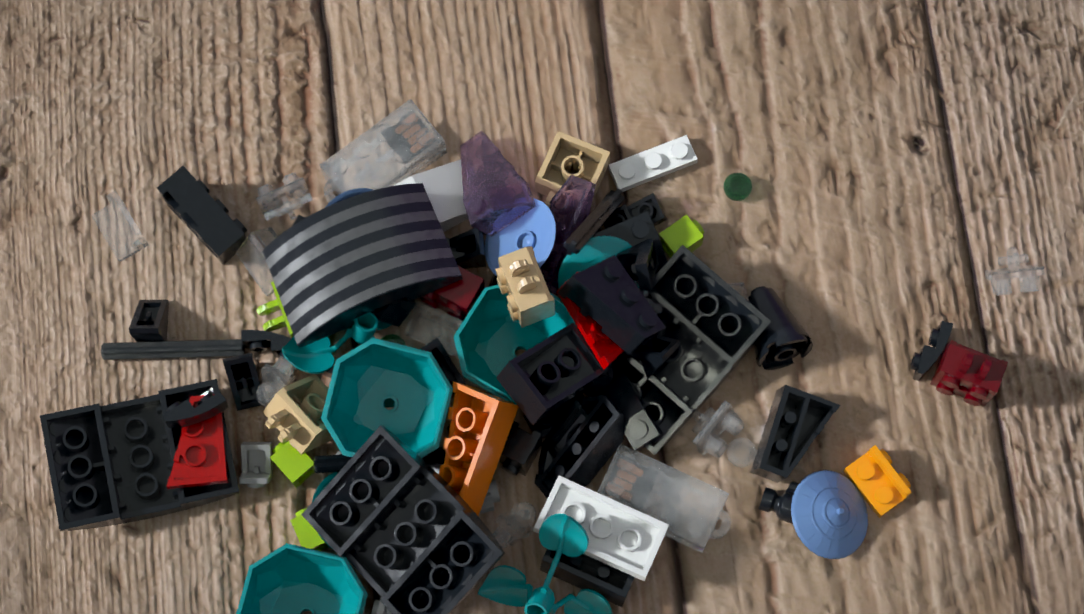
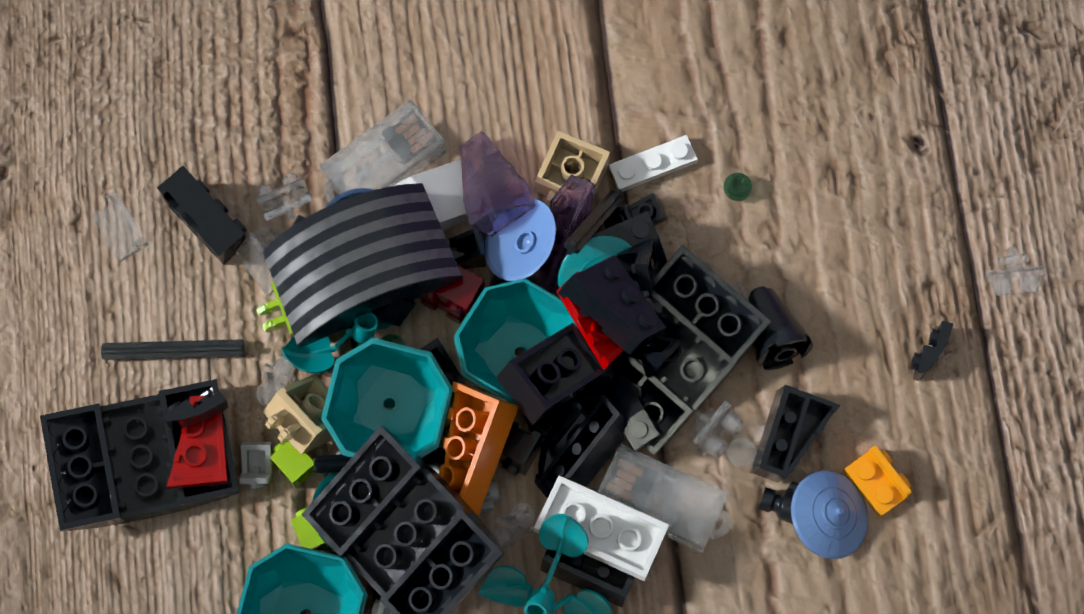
(150, 321): black slope -> none
(244, 380): black slope -> none
(260, 340): black slope -> none
(430, 324): clear panel -> none
(526, 288): tan hinge -> none
(680, 233): lime brick -> none
(968, 374): dark red hinge -> none

